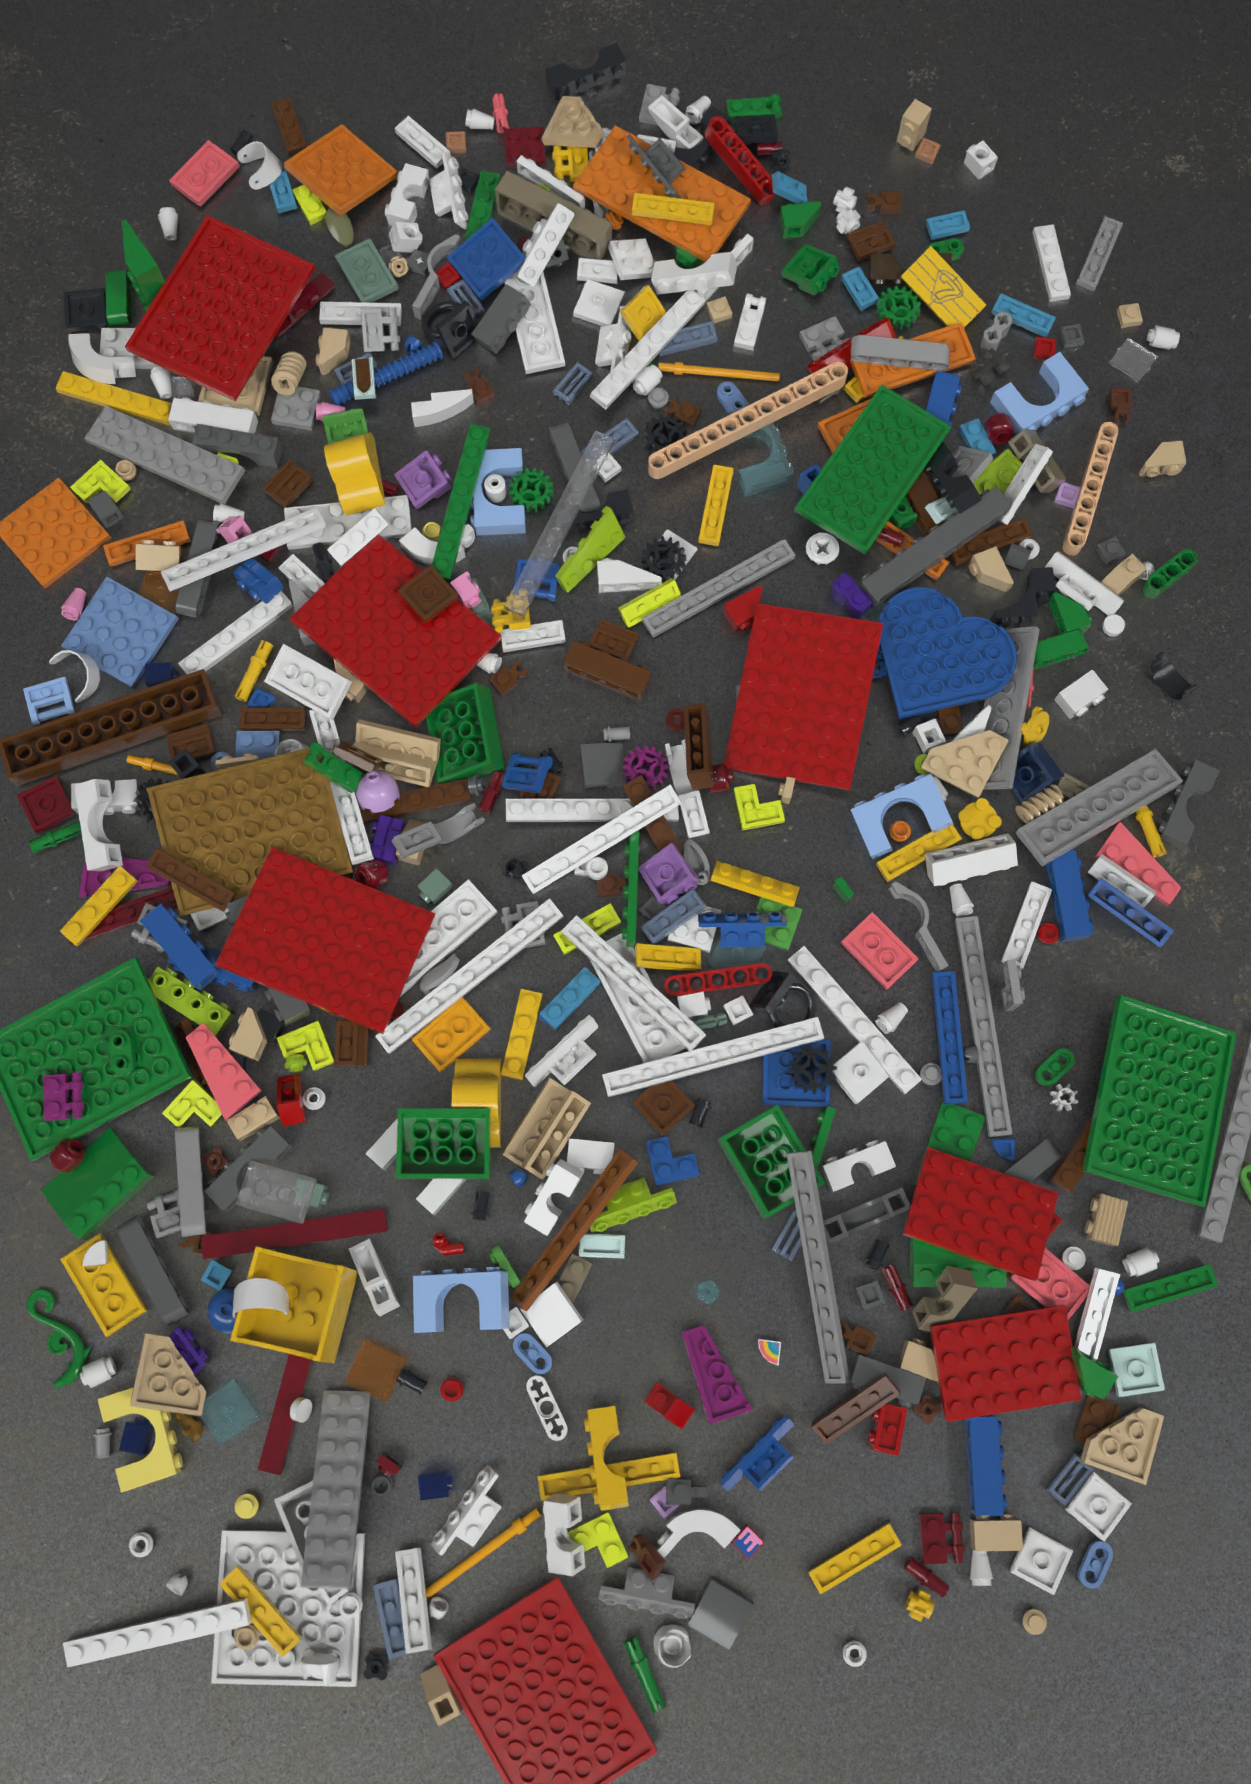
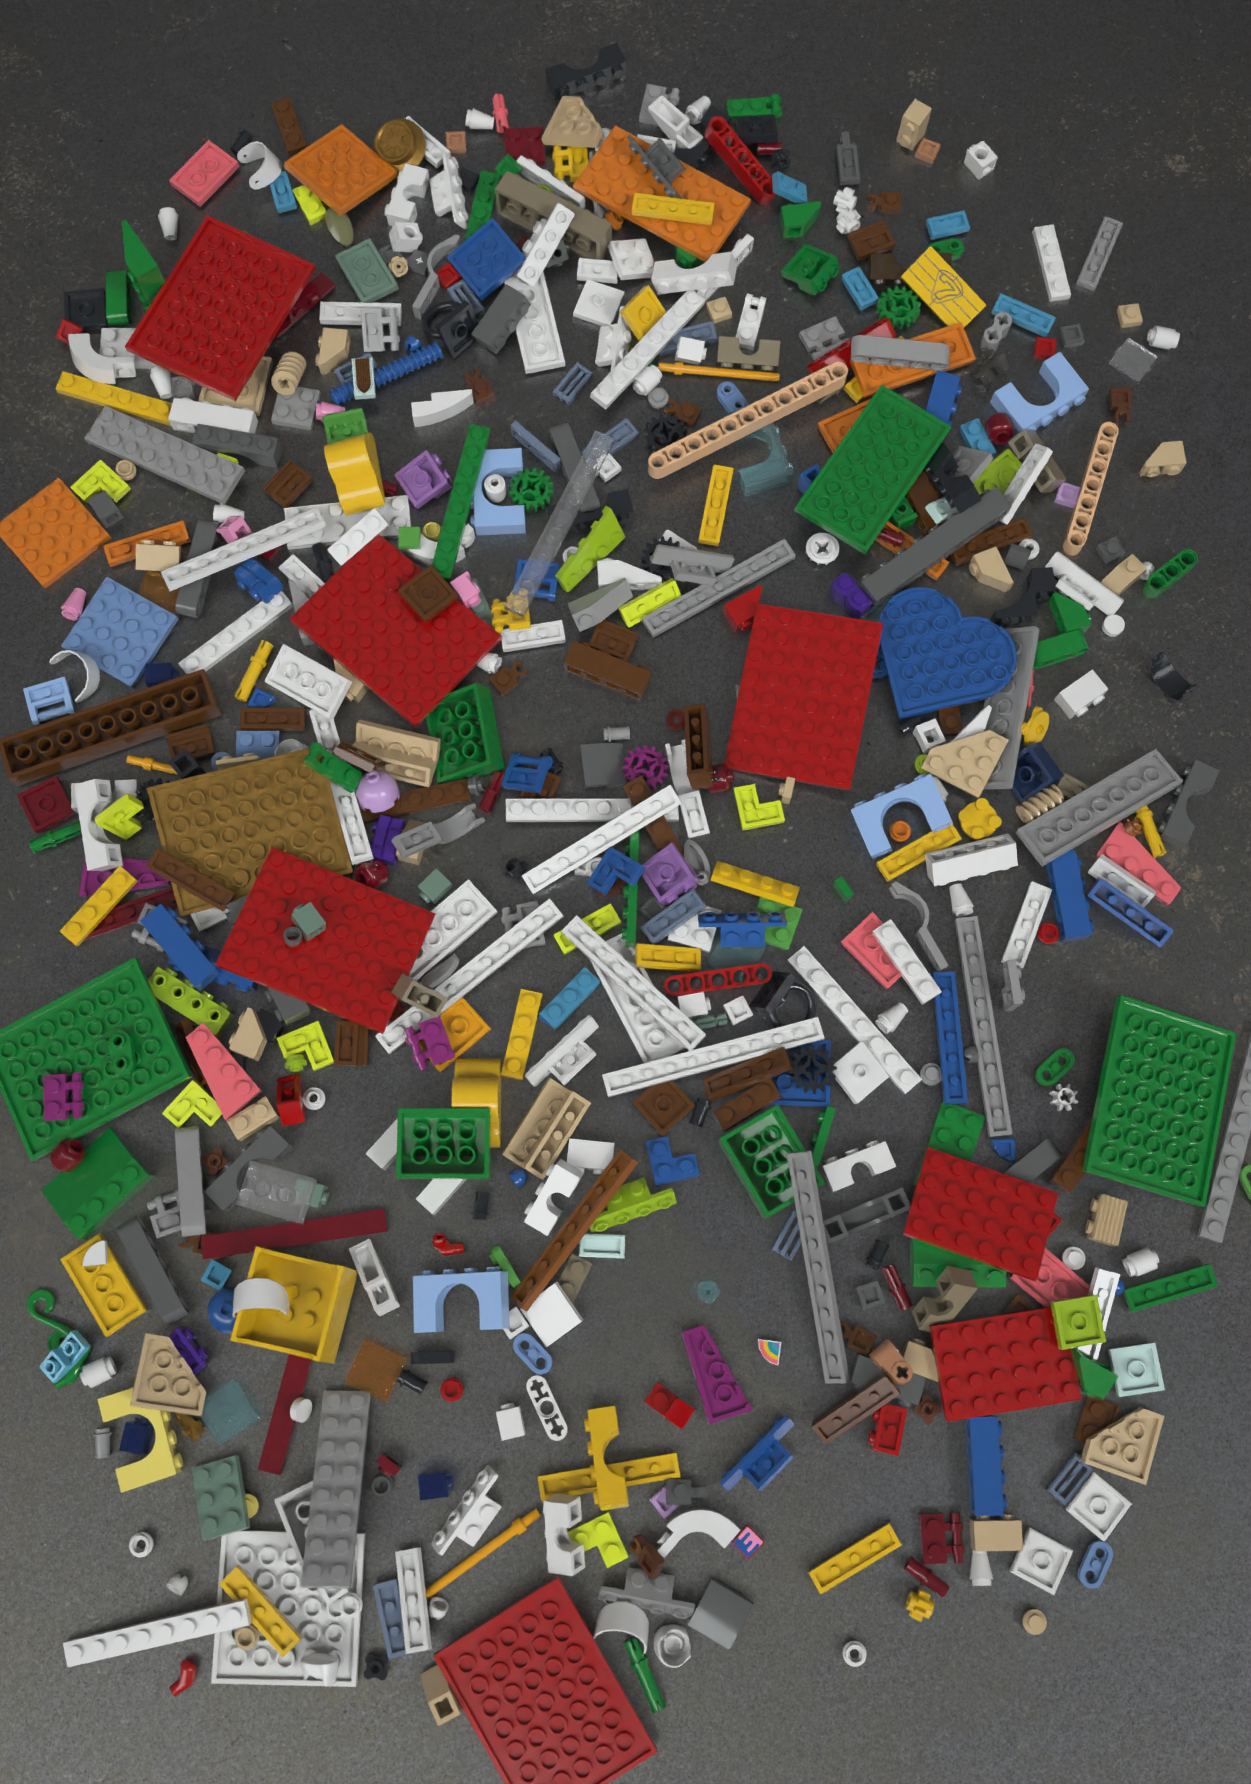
(65, 1357): none -> medium azure slope
(67, 327): none -> red tile
(119, 817): none -> neon yellow plate
(187, 1677): none -> red arm
(220, 1498): none -> sand green plate
(292, 936): none -> dark grey hinge
(308, 920): none -> sand green brick
(400, 143): none -> pearl gold wheel
(409, 538): none -> bright green tile
(419, 995): none -> dark tan brick
(432, 1357): none -> black beam
(436, 1041): none -> magenta plate
(508, 164): none -> green tile
(510, 1421): none -> white brick
(535, 446): none -> sand blue tile
(599, 604): none -> light grey slope
(612, 866): none -> blue plate
(623, 1618): none -> white piece
(690, 351): none -> white brick
(692, 564): none -> light grey bracket
(747, 1073): none -> reddish brown plate
(747, 1104): none -> reddish brown plate
(765, 357): none -> dark tan arch
(847, 161): none -> dark grey hinge
(888, 1359): none -> nougat piece
(906, 962): none -> white plate
(1078, 1322): none -> lime plate
(1133, 826): none -> dark orange plate

